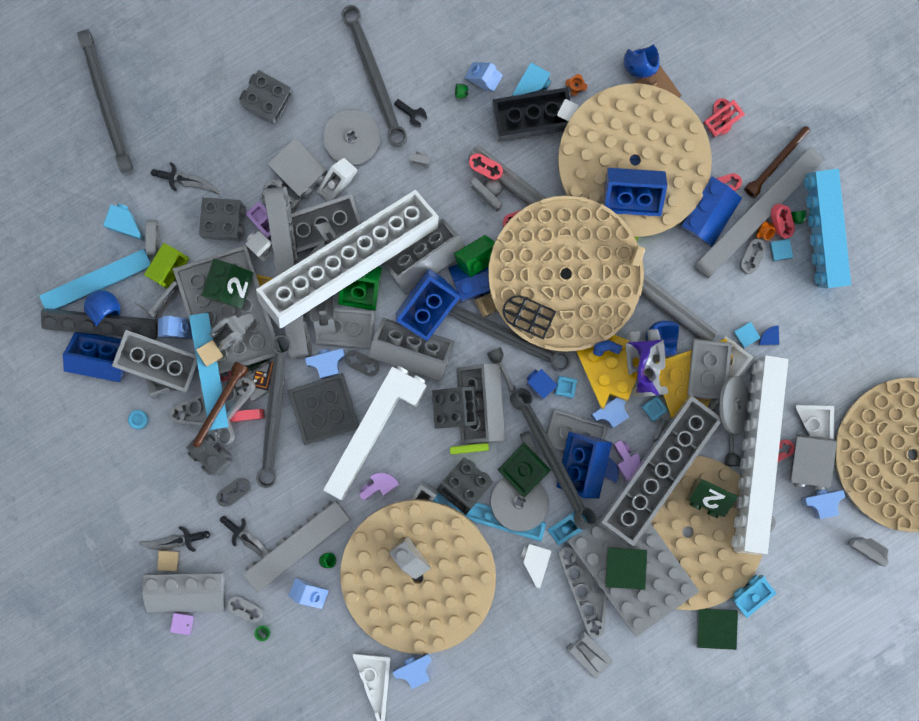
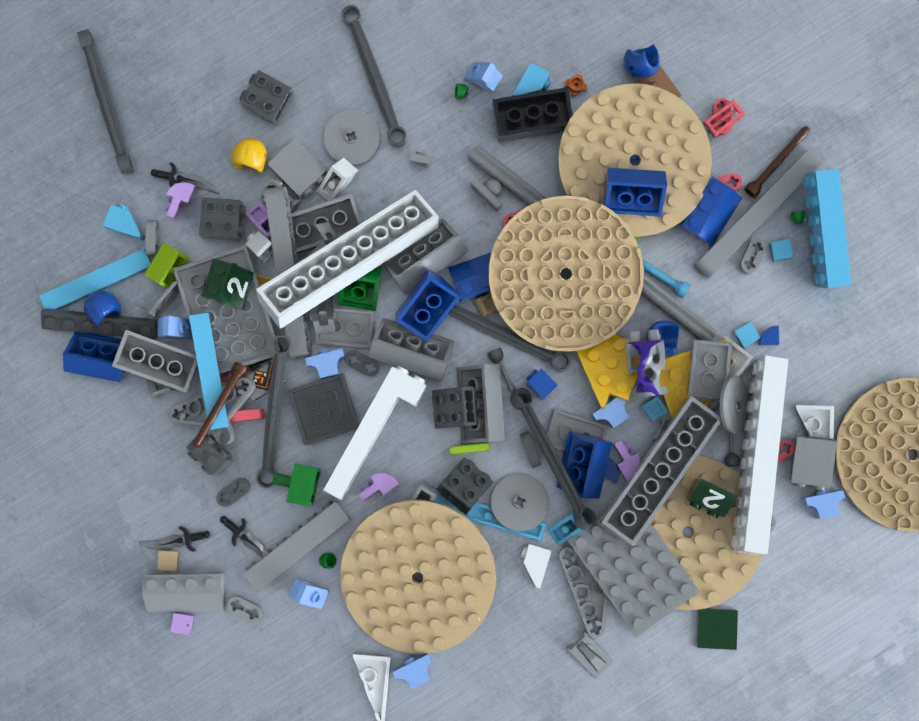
(138, 419): medium azure tile -> none
(180, 192): none -> lavender brick
(209, 353): tan tile -> none
(232, 329): light grey hinge -> none
(249, 153): none -> yellow piece
(265, 630): green hinge -> none
(301, 484): none -> green brick
(409, 558): light grey slope -> none
(412, 113): black bar -> none
(475, 256): green brick -> none
(488, 163): coral beam -> none
(524, 470): dark green tile -> none
(532, 322): black window -> none
(566, 387): medium azure tile -> none
(567, 110): white sticker -> none
(603, 346): blue arm -> none
(626, 568): dark green tile -> none
(637, 256): tan tile -> none
(680, 287): none -> medium azure piece
(753, 595): medium azure bracket -> none
(766, 231): orange plate -> none
(781, 221): coral beam -> none
(870, 549): light grey slope -> none

